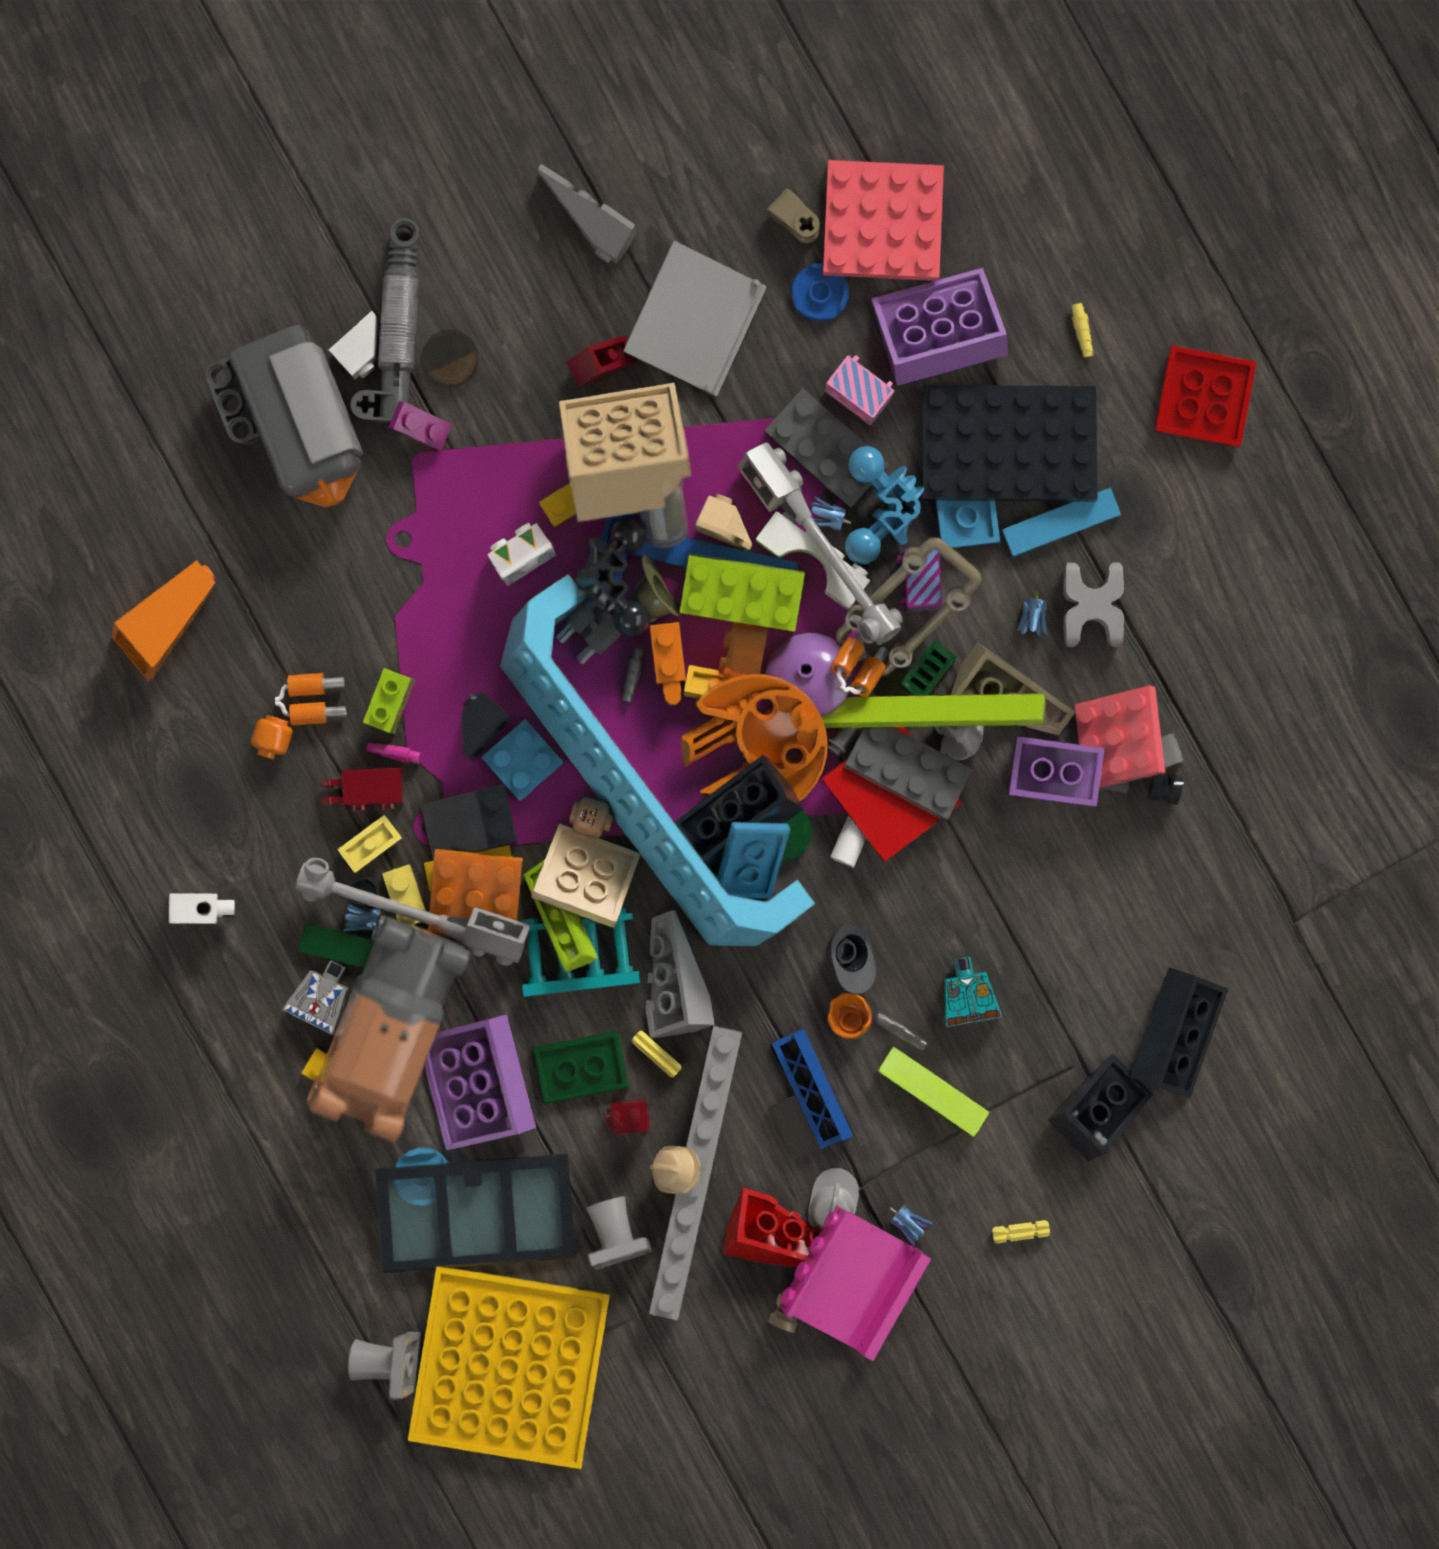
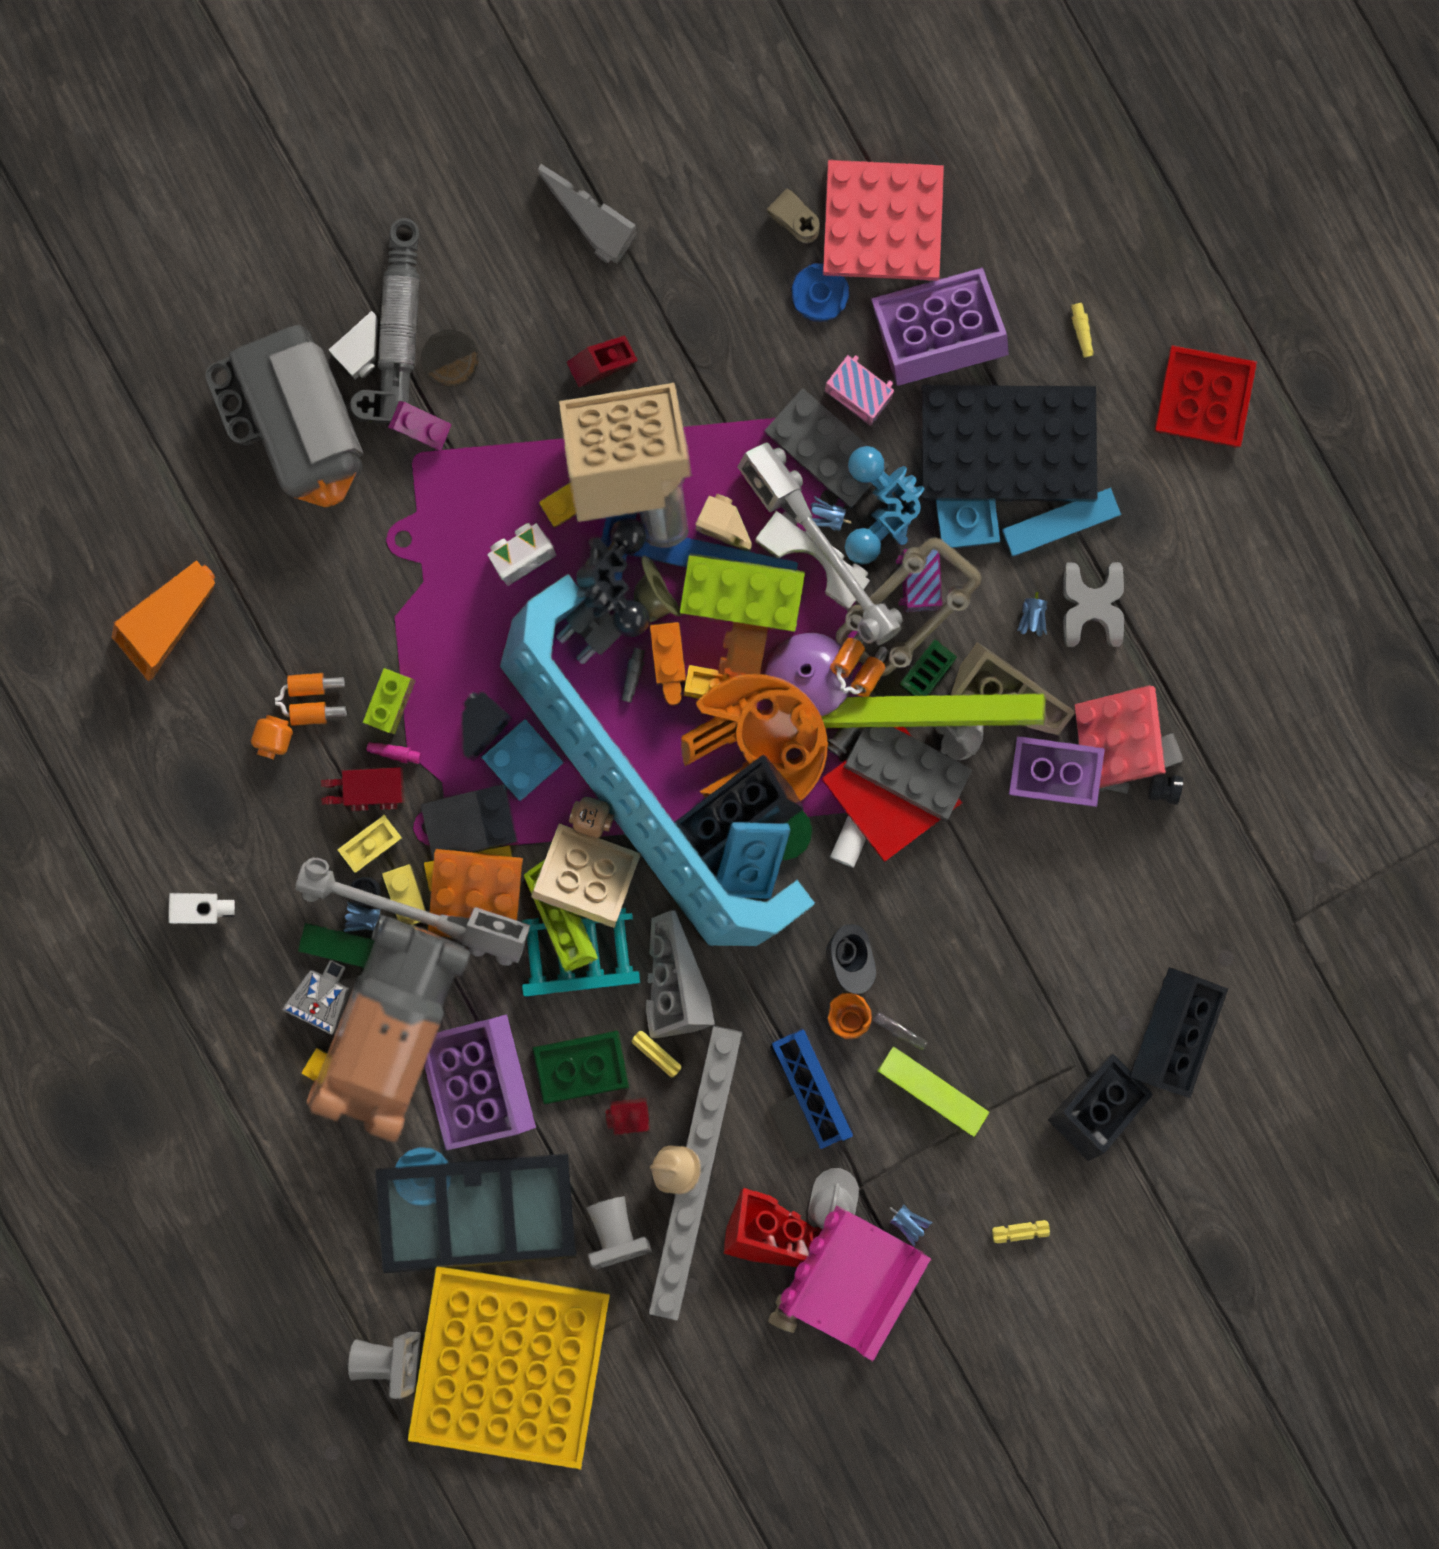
(694, 318): light grey container -> none
(968, 996): torso -> none

